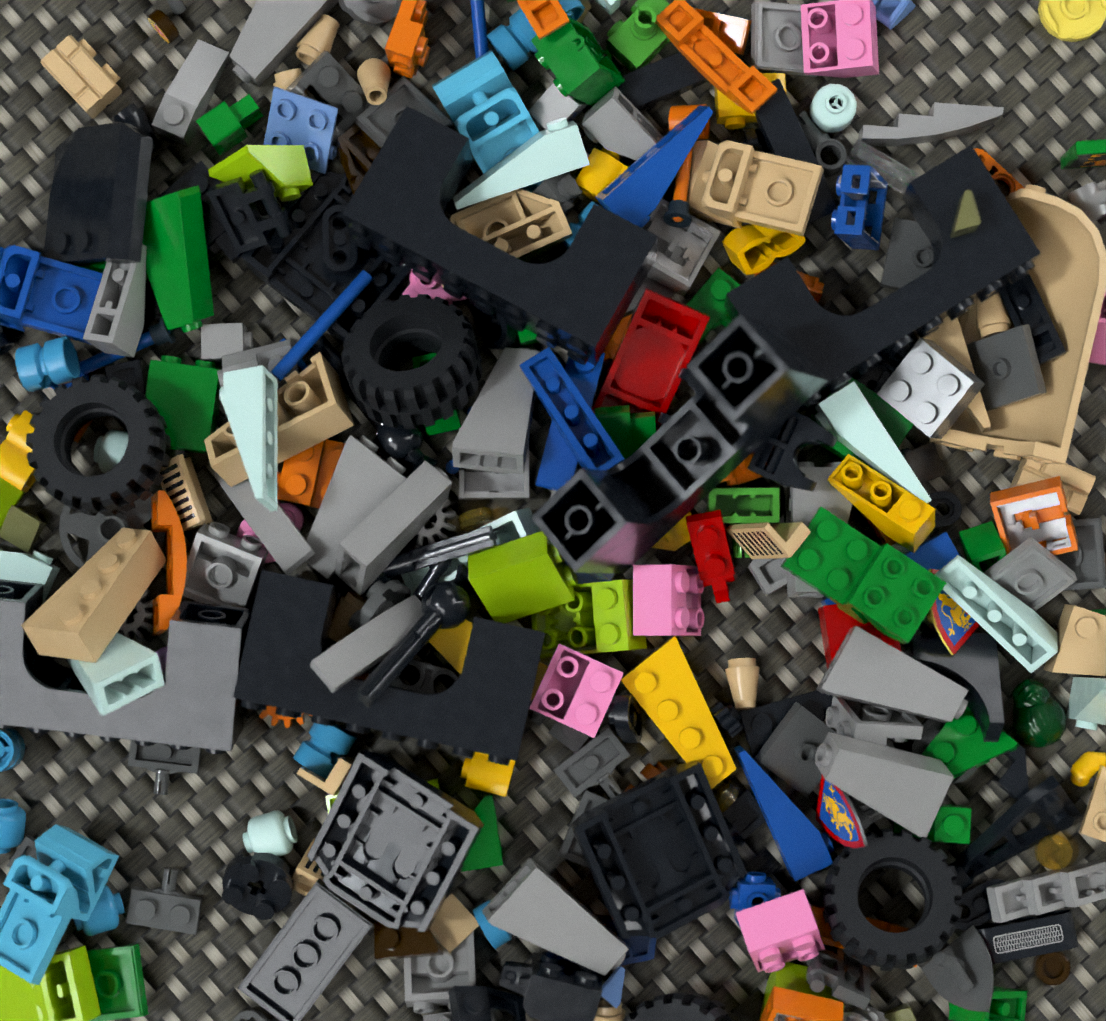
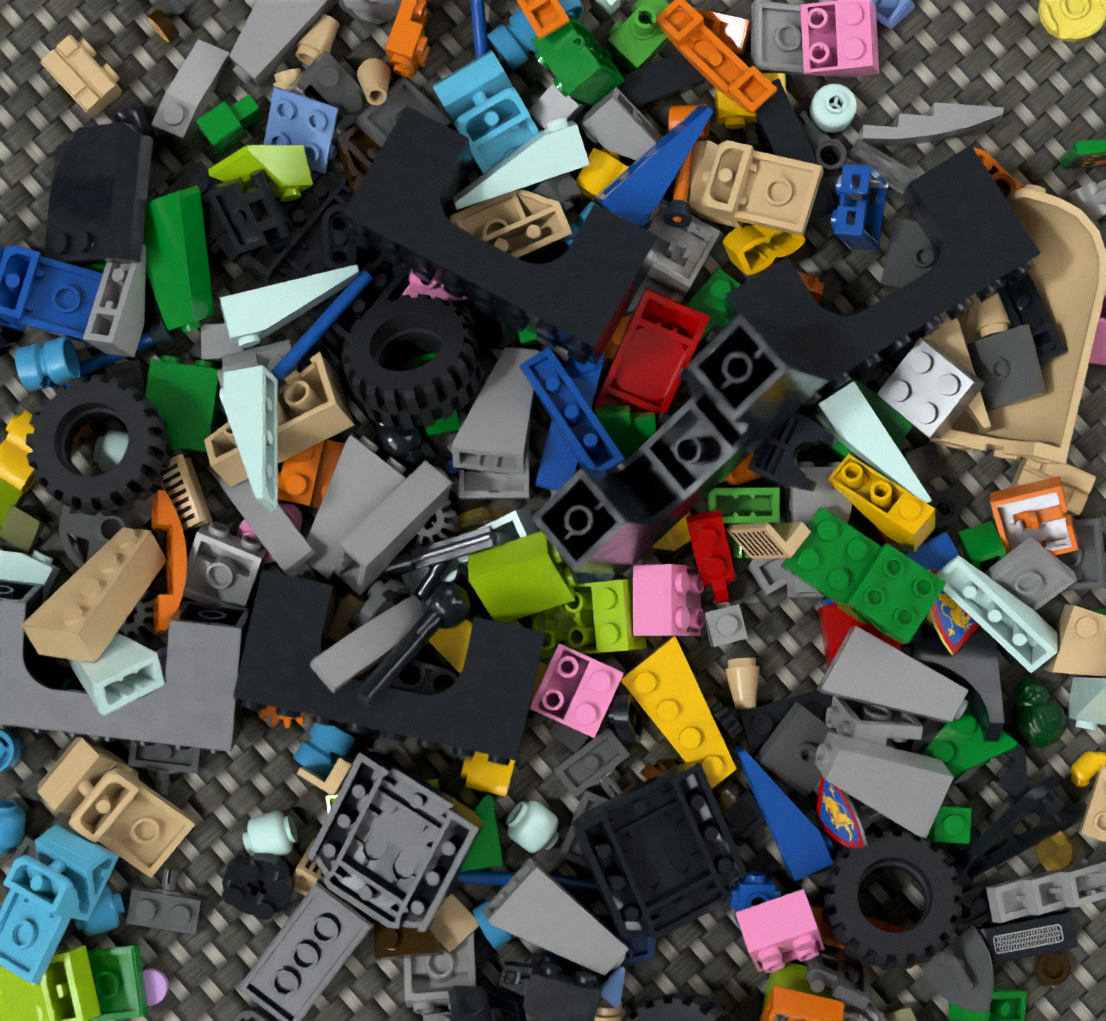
(114, 805): none -> tan piece
(155, 985): none -> lavender tile
(267, 309): none -> light aqua slope
(502, 878): none -> blue bar
(532, 826): none -> light aqua head
(725, 625): none -> light grey brick
(967, 216): olive slope -> none

